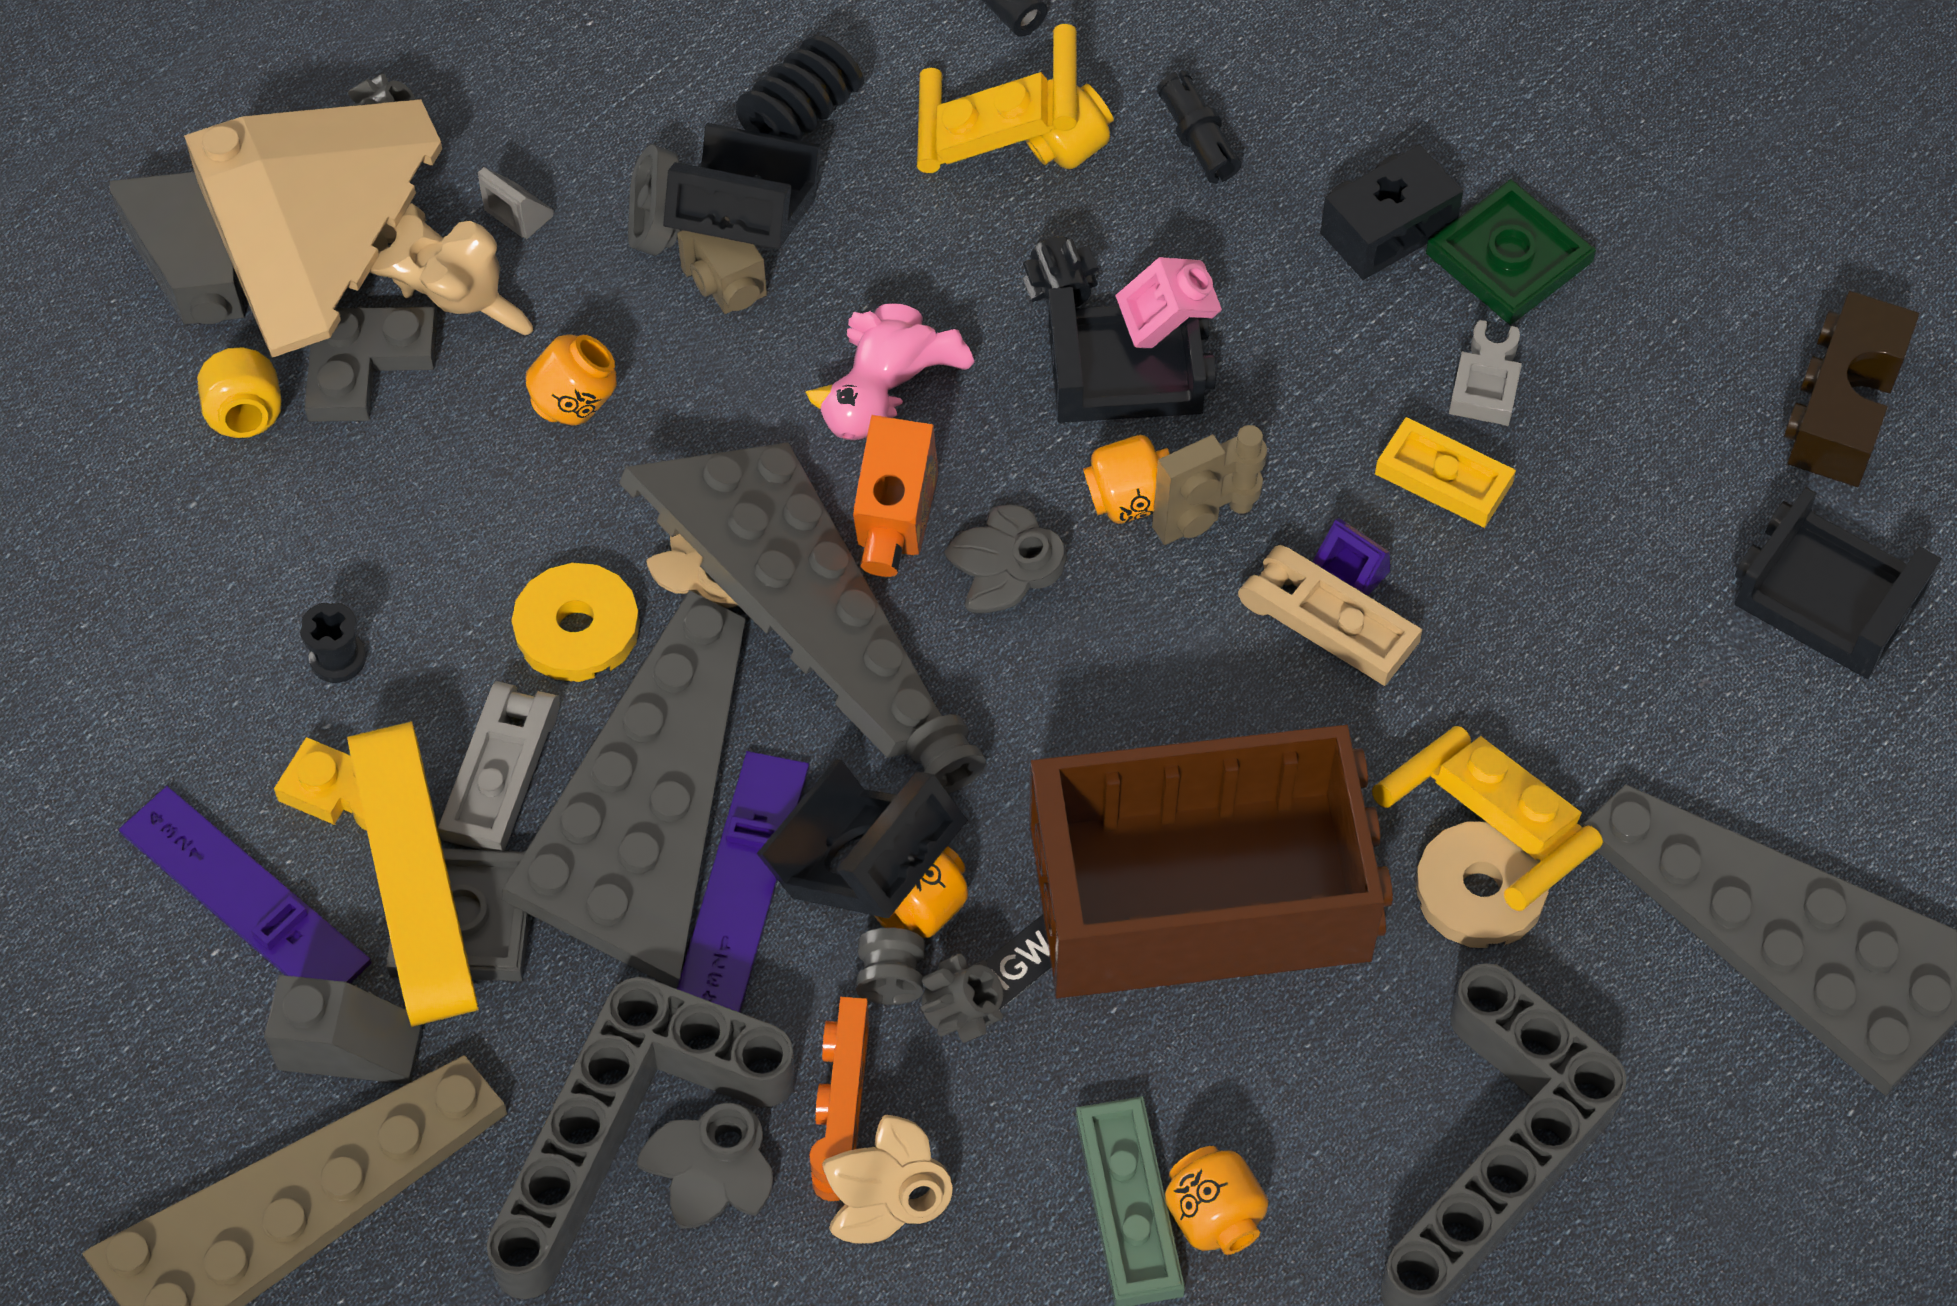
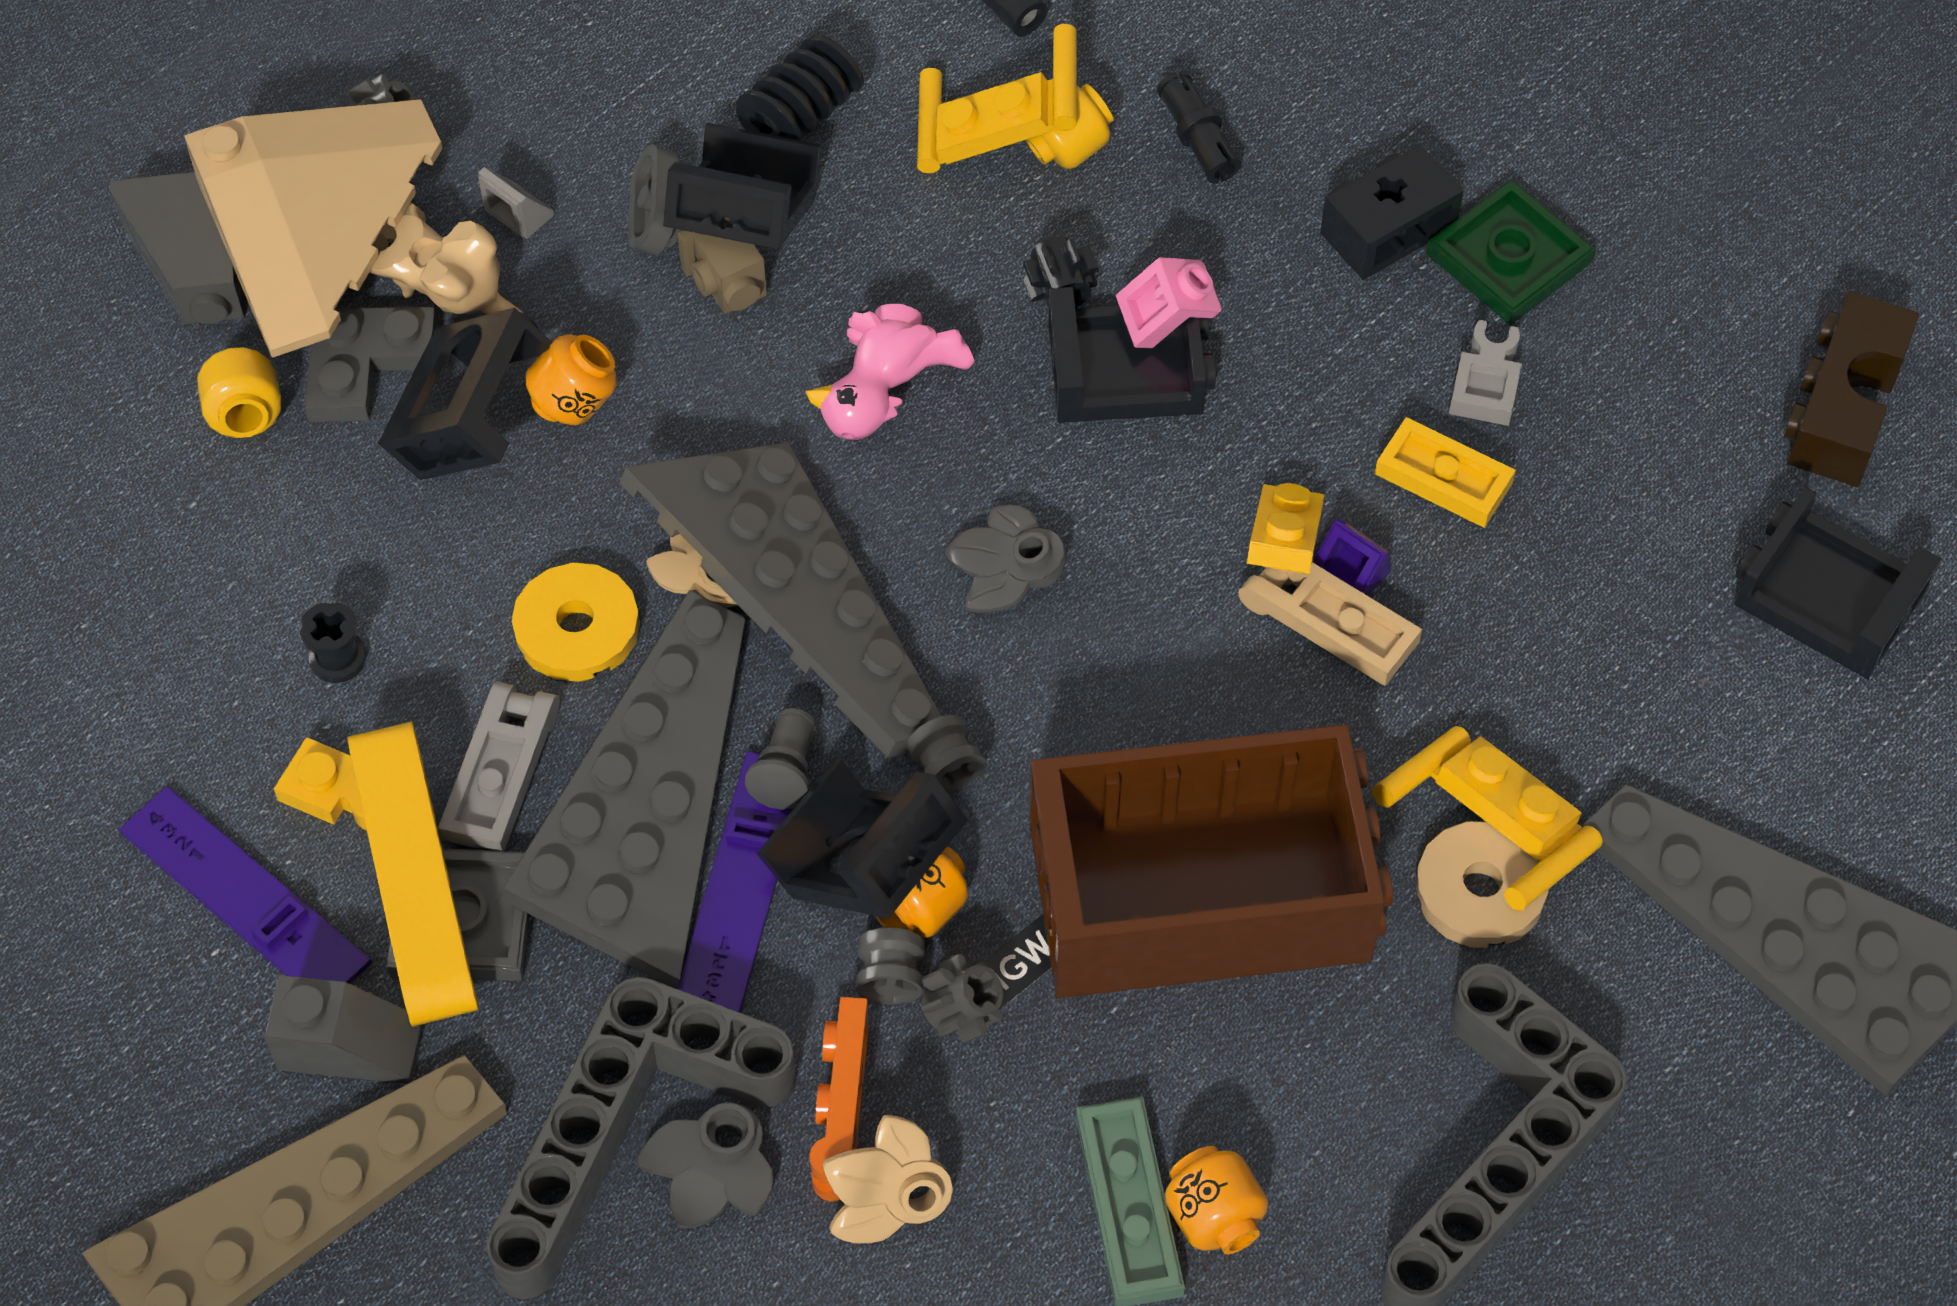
(459, 436): none -> black panel
(782, 768): none -> dark grey pin
(894, 492): orange torso -> none
(1124, 478): light orange head -> none
(1205, 477): dark tan plate -> none
(1286, 528): none -> yellow plate

